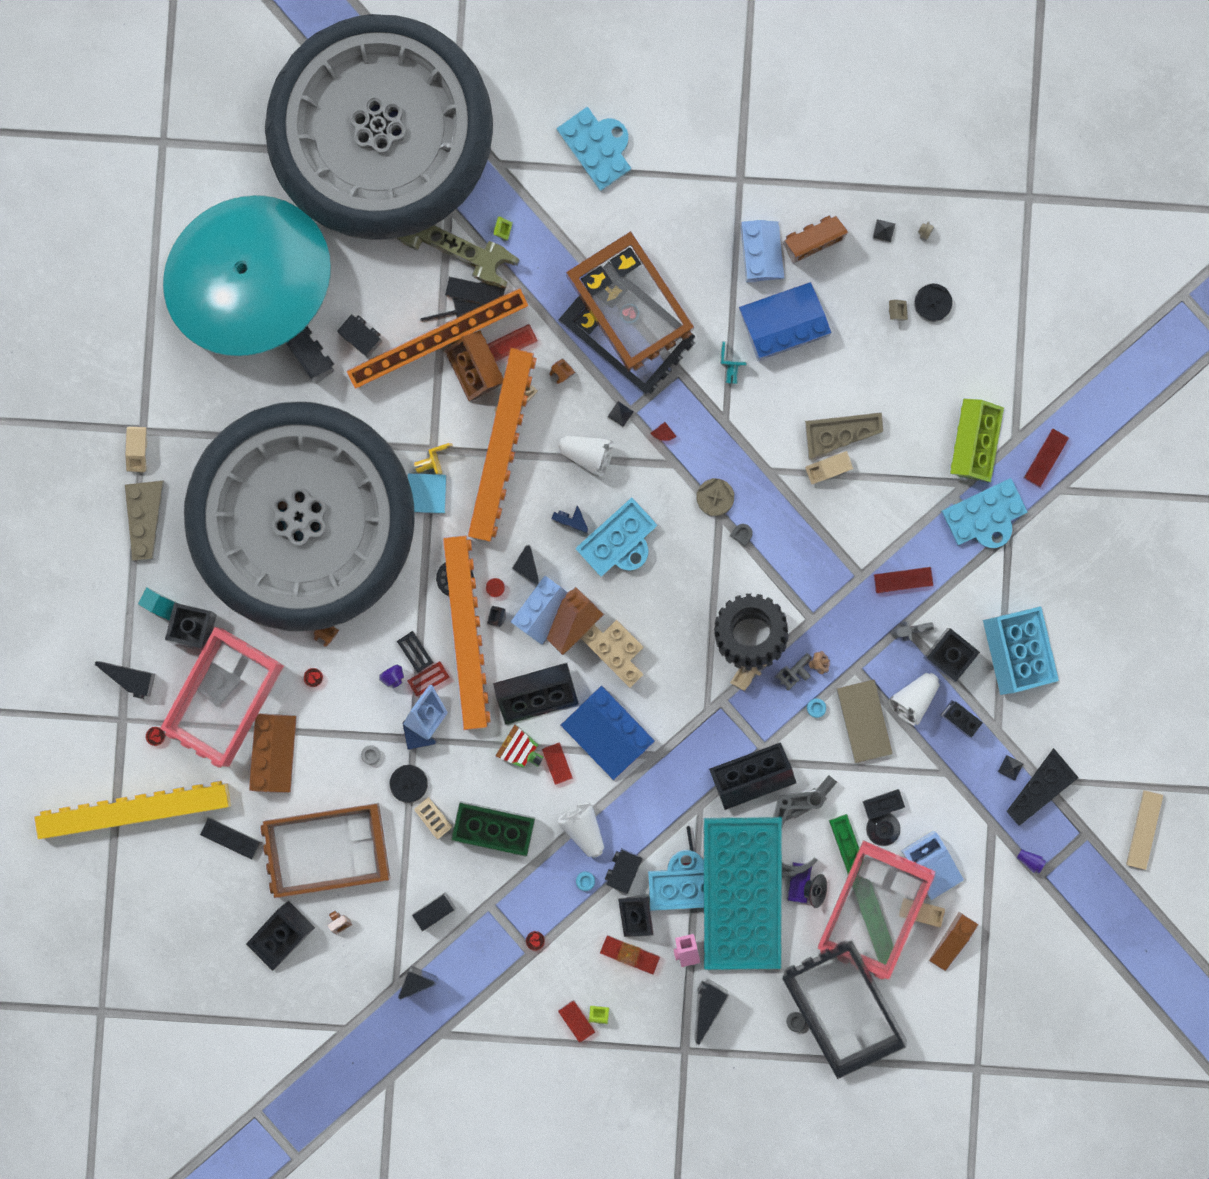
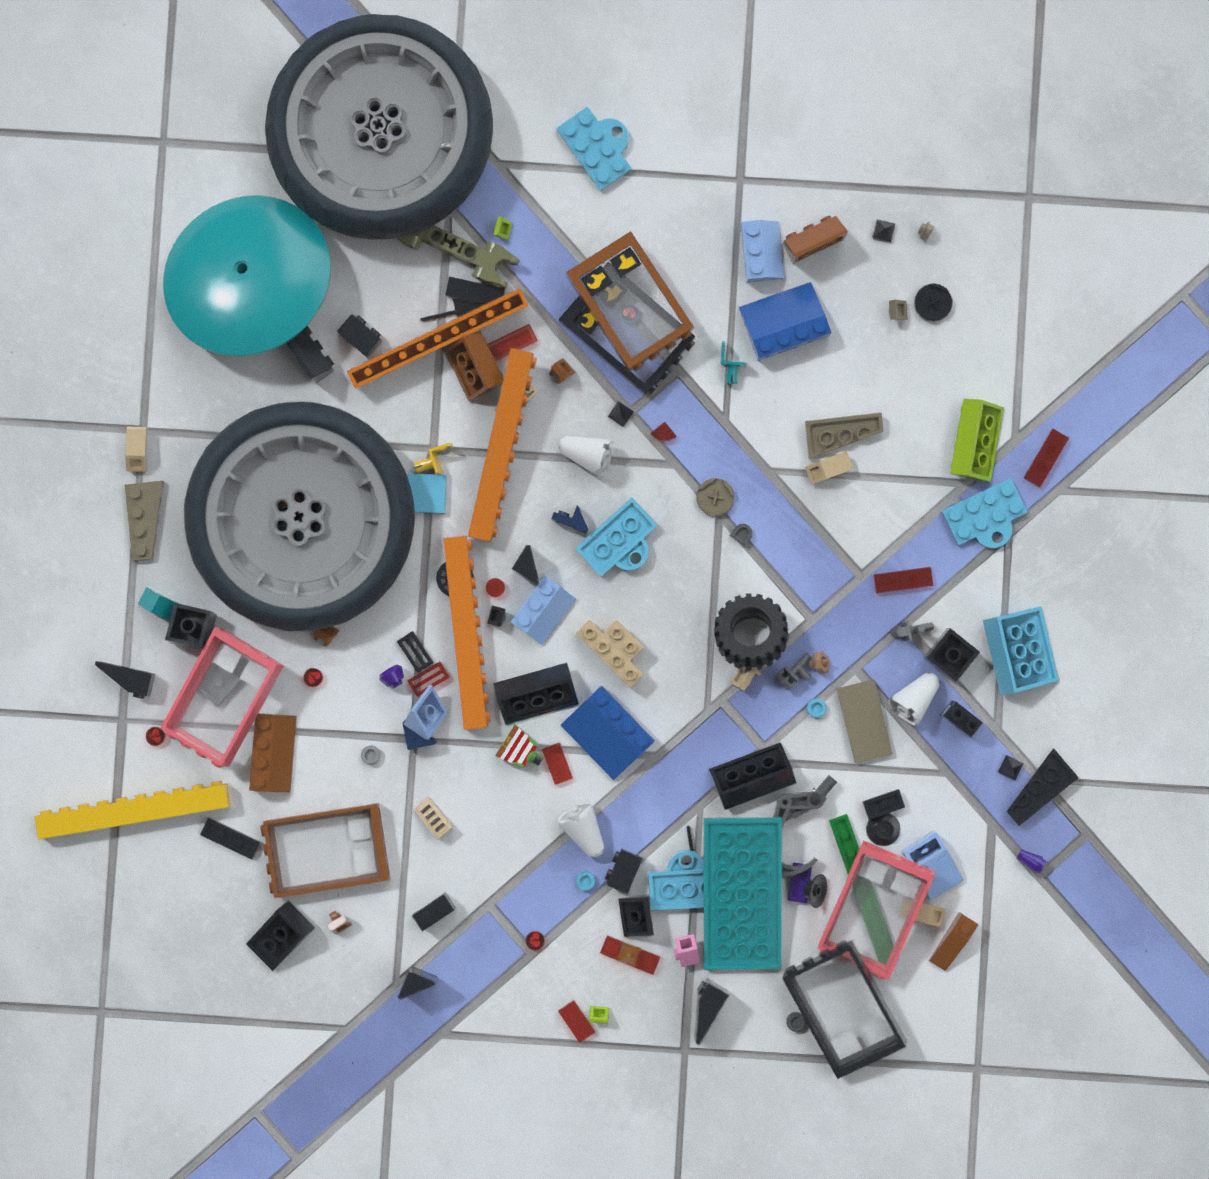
(408, 783): black tile -> none
(493, 828): dark green brick -> none
(572, 620): dark orange slope -> none
(1144, 830): tan tile -> none

